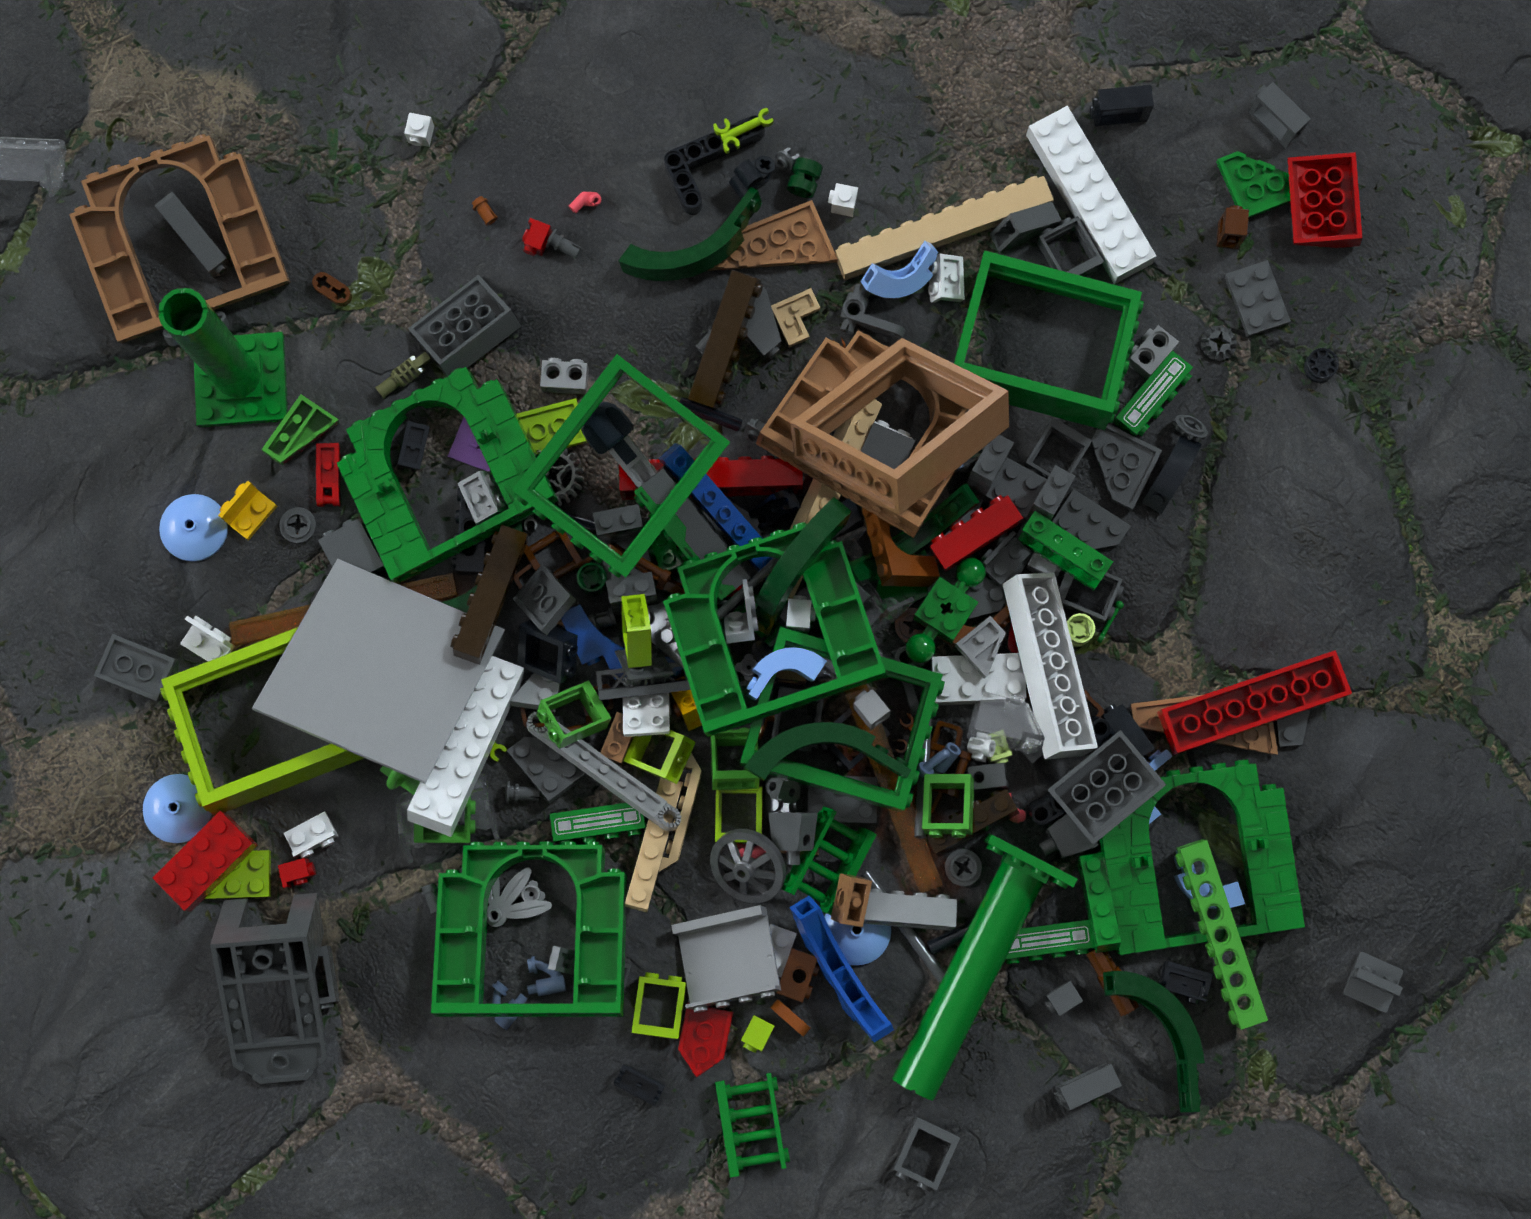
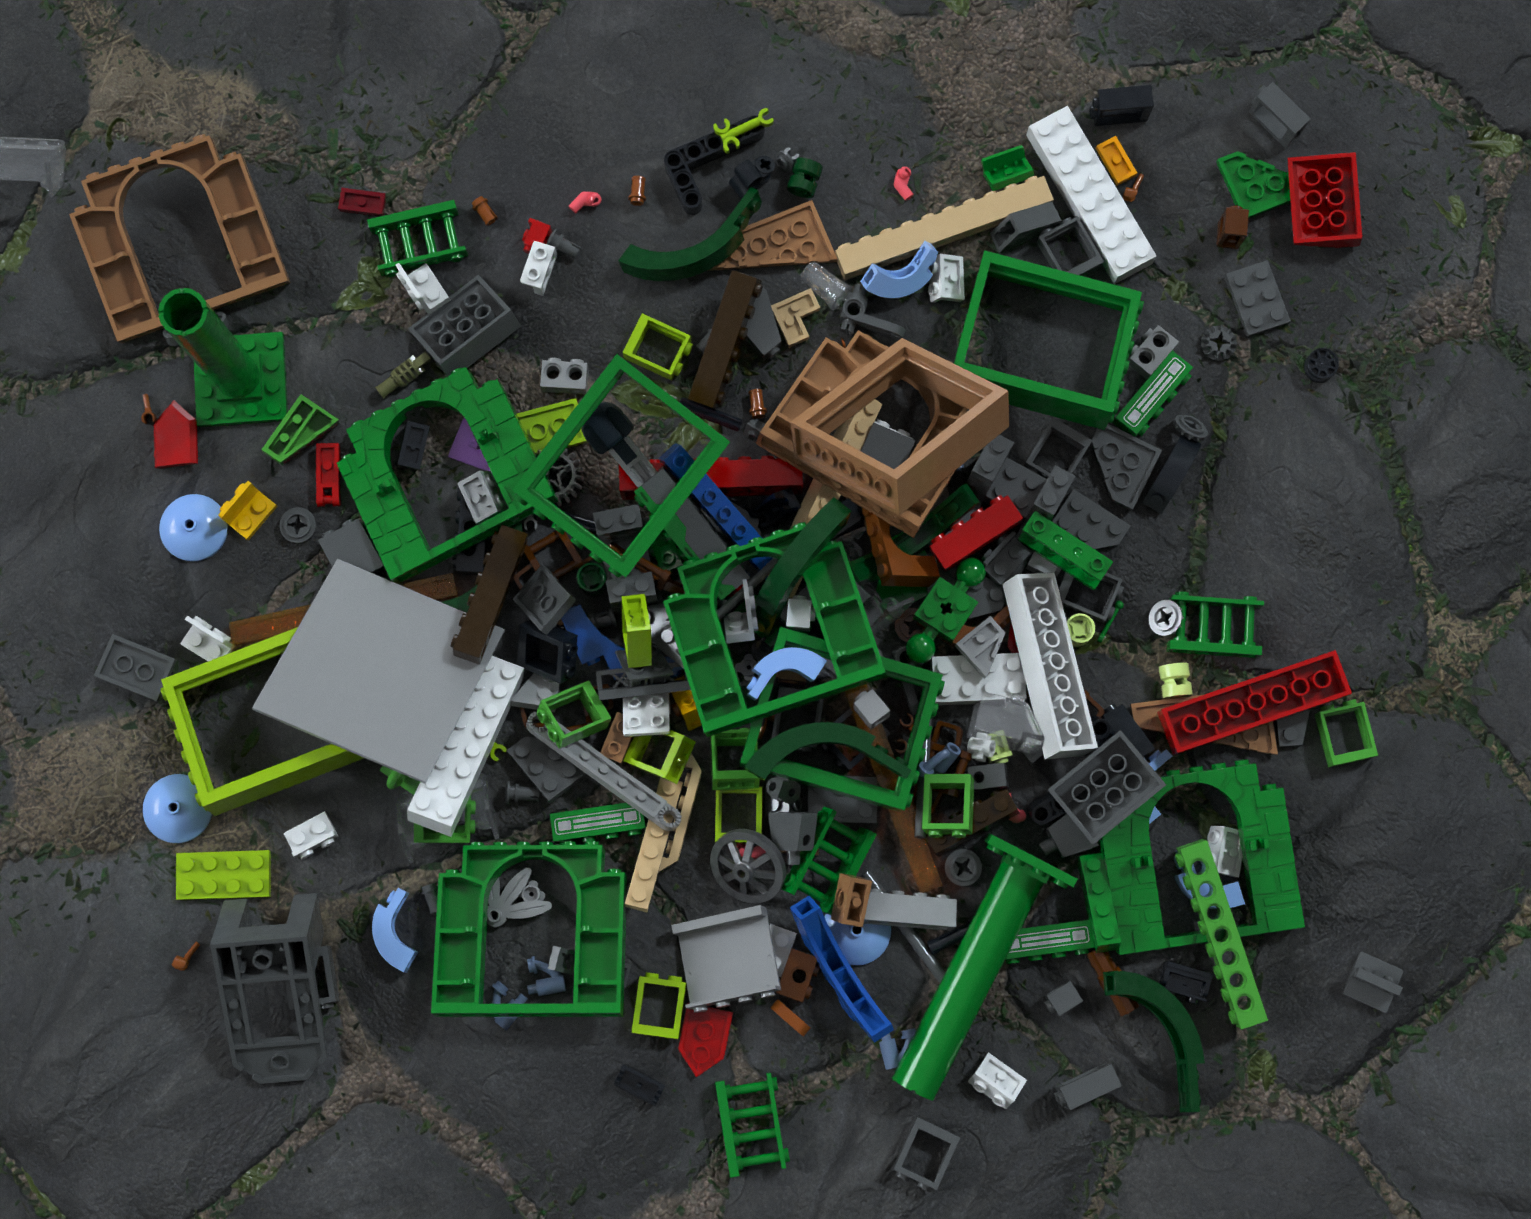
(148, 411): none -> dark orange hand
(175, 438): none -> red tile
(182, 963): none -> dark orange hand
(193, 235): dark grey slope -> none
(205, 861): red brick -> none
(296, 872): red brick -> none
(334, 285): reddish brown beam -> none
(362, 202): none -> dark red plate
(385, 936): none -> light blue arch
(419, 130): white brick -> none
(423, 217): none -> green fence
(423, 288): none -> white bracket
(539, 266): none -> white bracket
(637, 191): none -> dark orange pin
(637, 336): none -> lime window
(757, 404): none -> dark orange pin
(757, 1034): lime brick -> none
(825, 285): none -> clear plant
(843, 199): white brick -> none
(889, 1049): none -> sand blue plant
(901, 182): none -> coral arm
(997, 1081): none -> white bracket
(1006, 168): none -> green bracket
(1116, 160): none -> light orange plate
(1130, 193): none -> dark orange hand
(1157, 616): none -> light grey gear
(1175, 672): none -> yellowish green wheel
(1225, 646): none -> green fence
(1225, 849): none -> white bracket
(1365, 730): none -> bright green window

